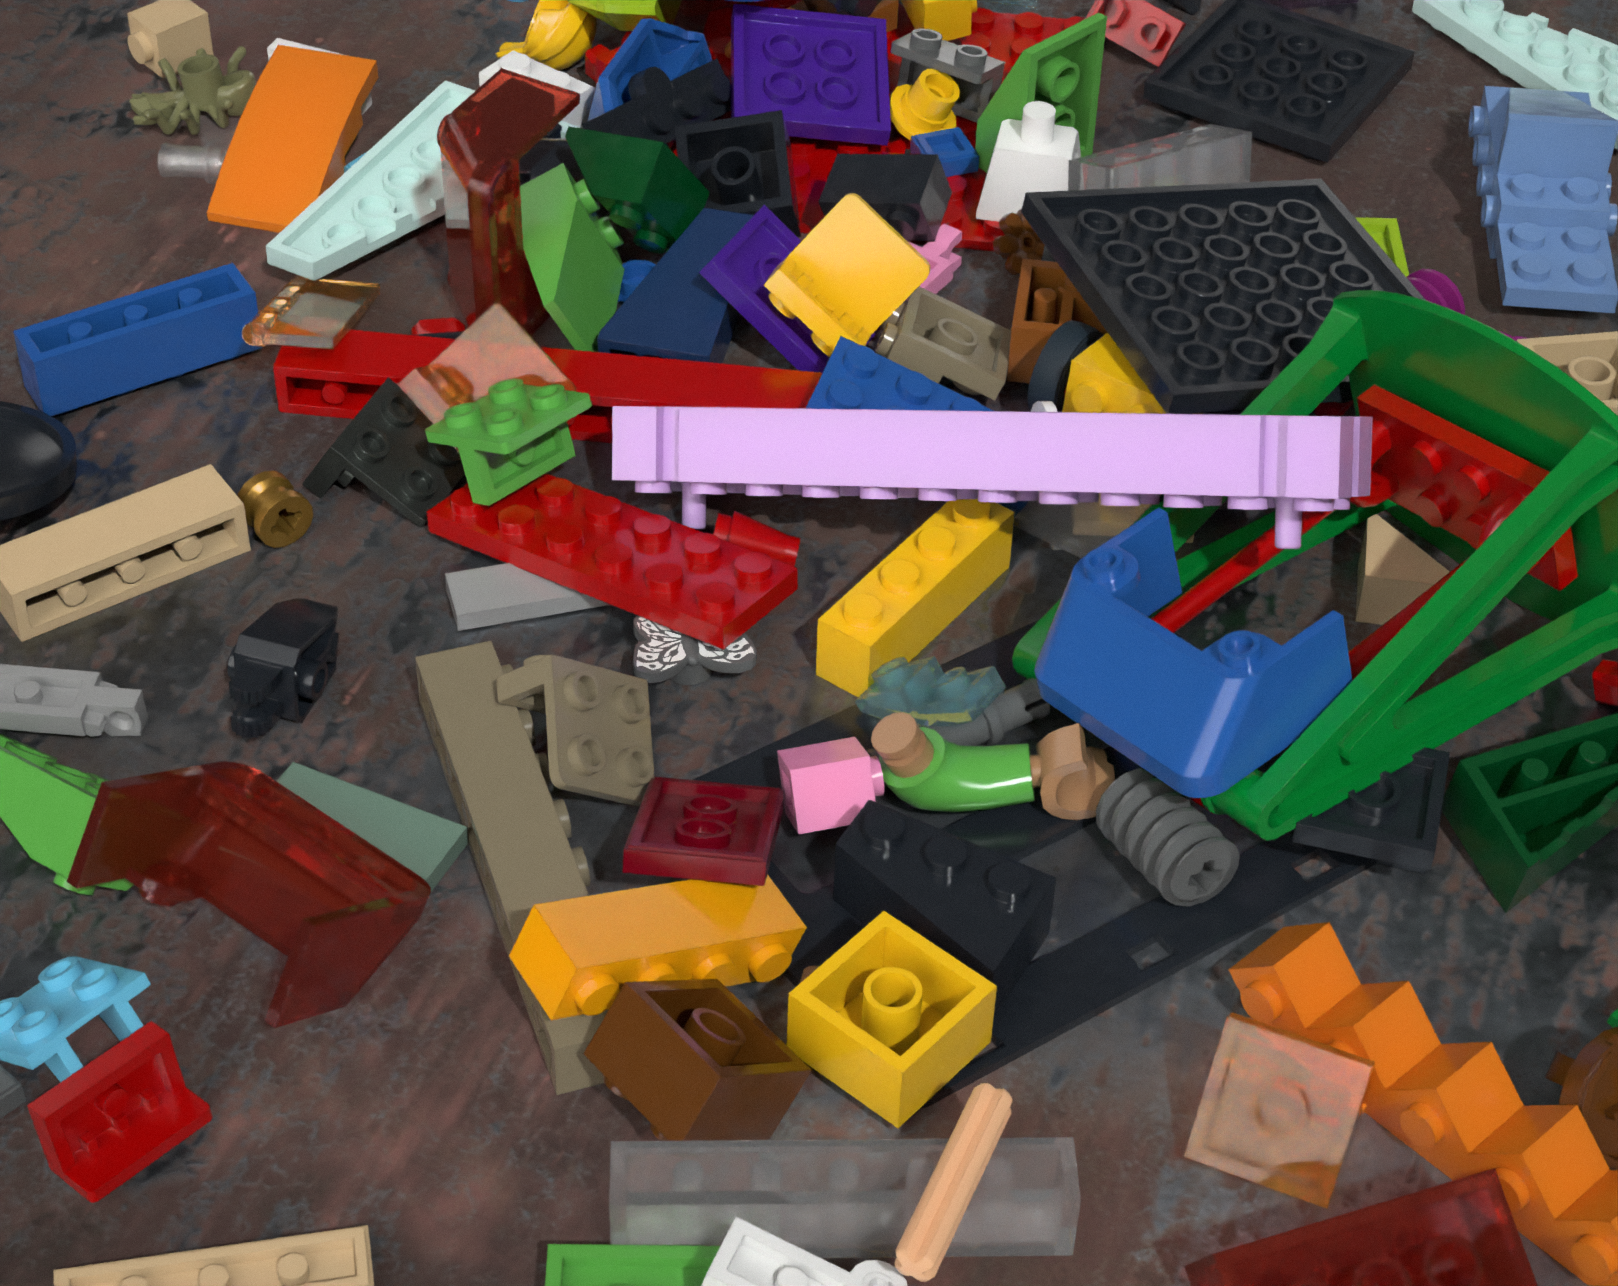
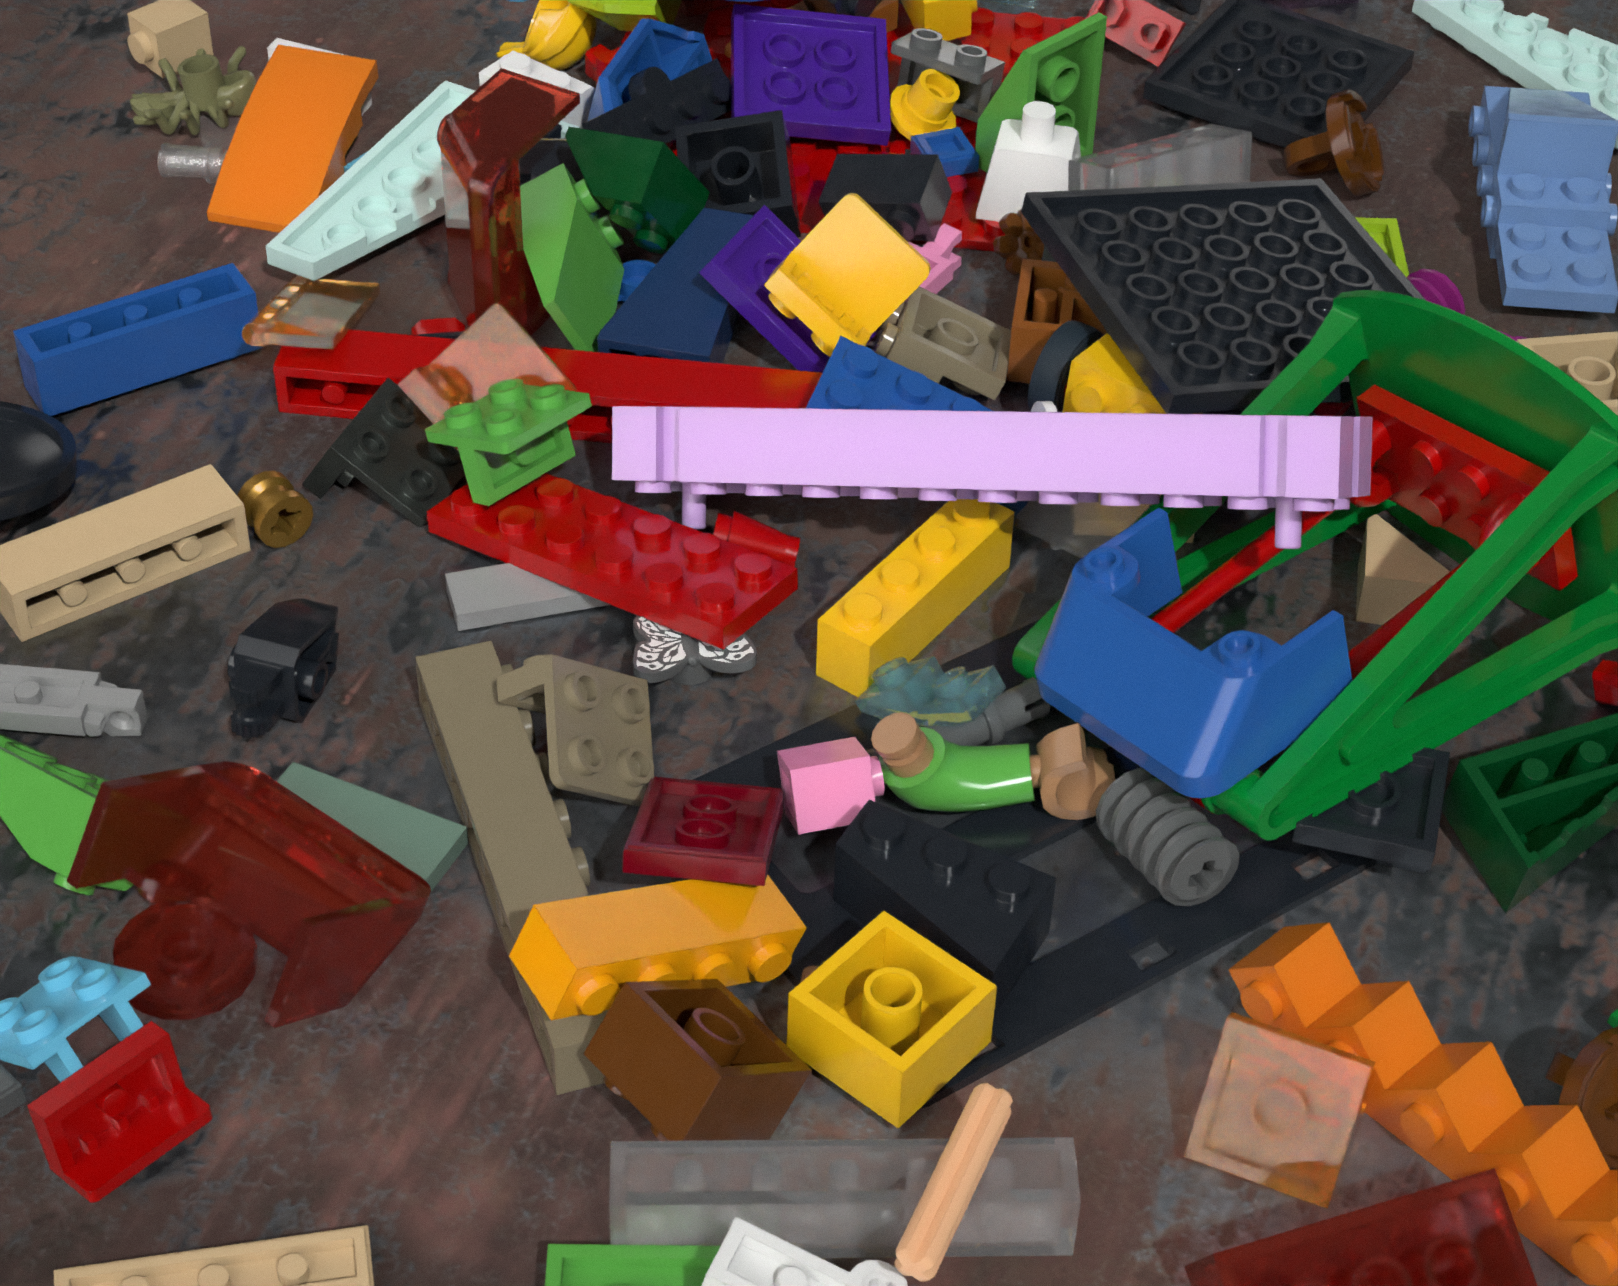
(193, 955): none -> clear red plate
(1345, 146): none -> reddish brown tile

